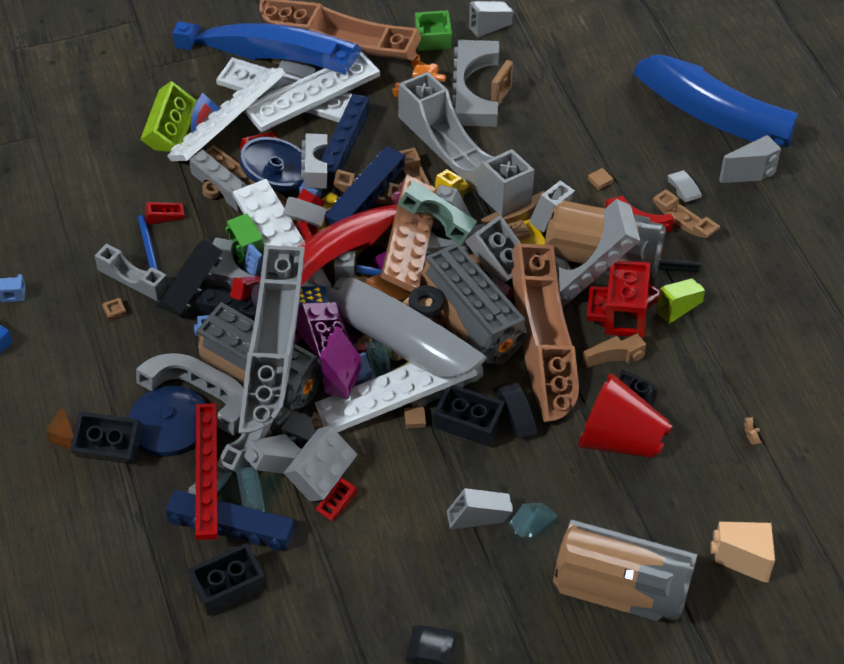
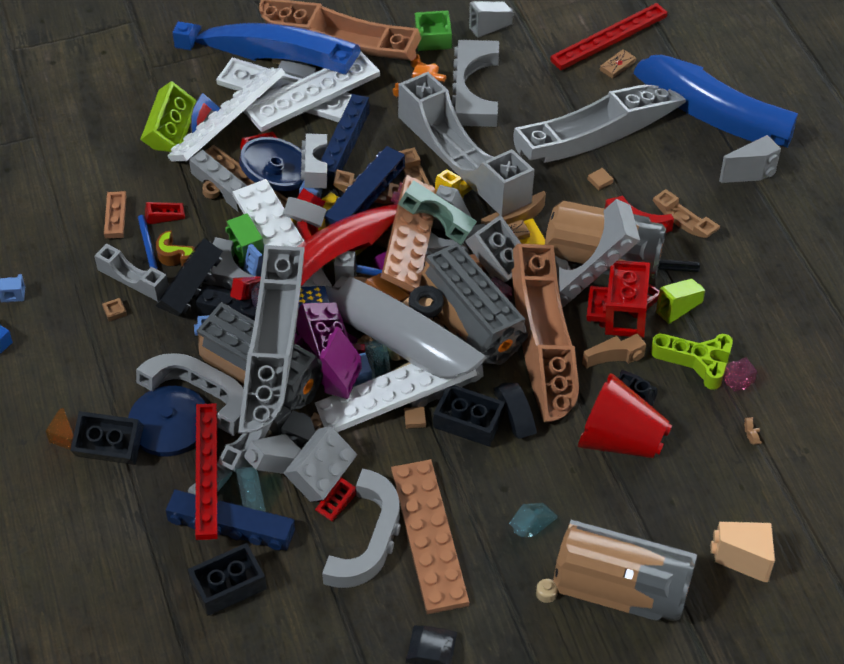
(115, 215): none -> nougat plate
(171, 254): none -> dark orange animal
(357, 571): none -> light grey arch
(429, 537): none -> nougat plate
(479, 509): light grey slope -> none
(502, 82): medium nougat tile -> none
(544, 207): light grey piece -> none
(546, 590): none -> tan piece
(596, 124): none -> light grey slope
(608, 36): none -> red plate
(617, 63): none -> medium nougat tile
(684, 185): light grey slope -> none
(704, 357): none -> lime beam
(740, 374): none -> clear pink brick

